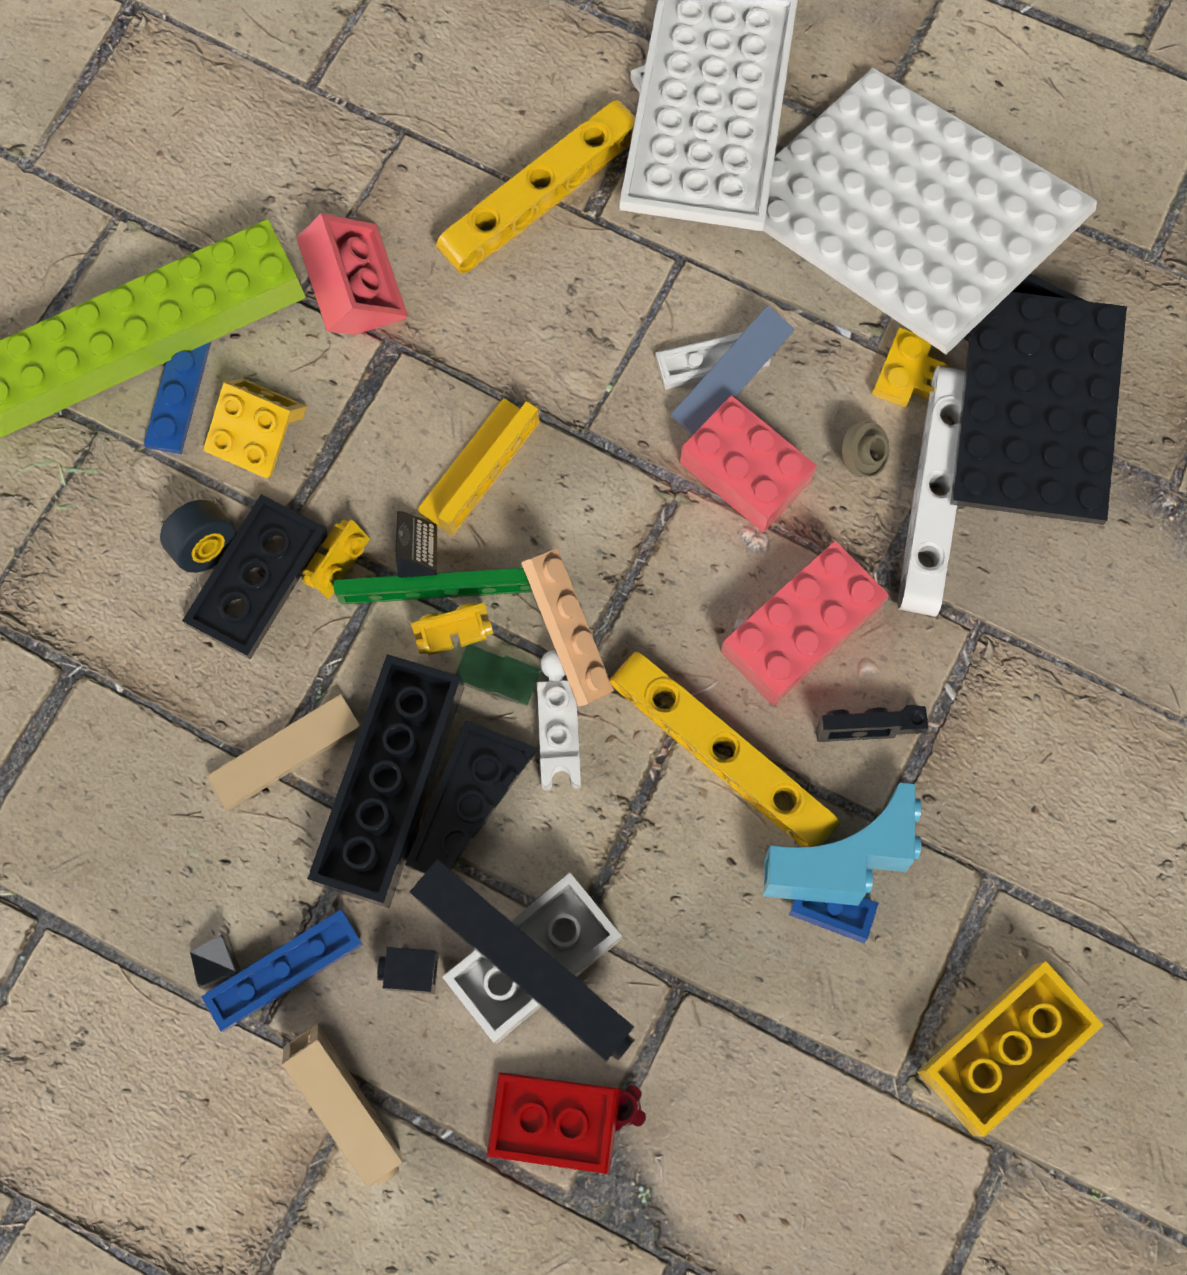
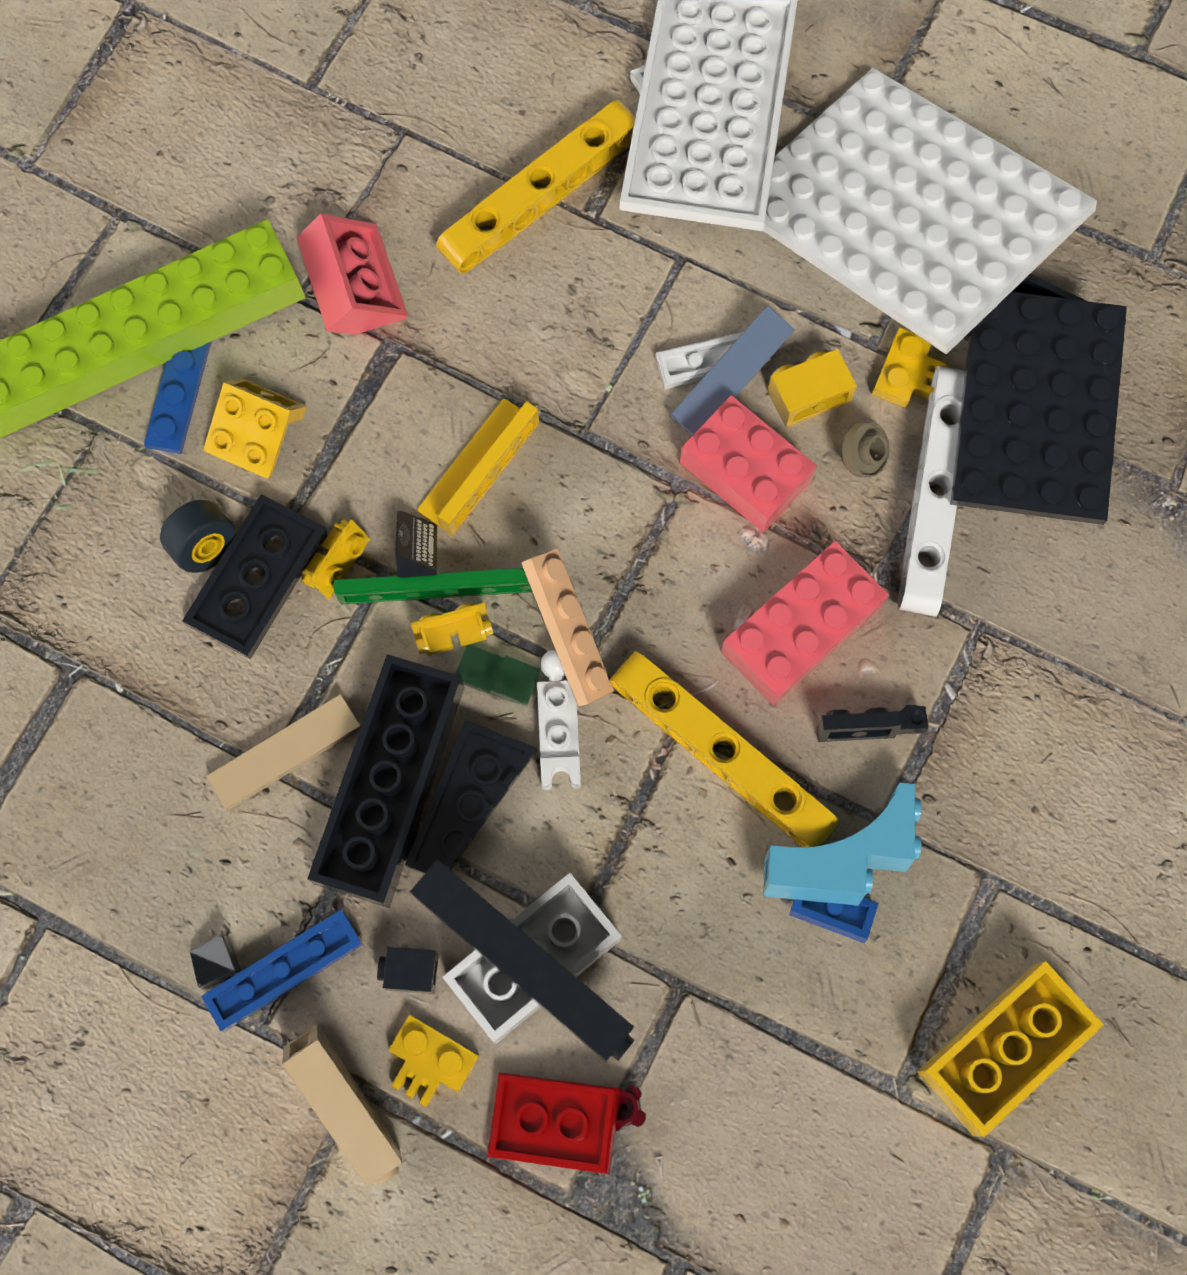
(430, 1060): none -> yellow hinge
(811, 387): none -> yellow brick

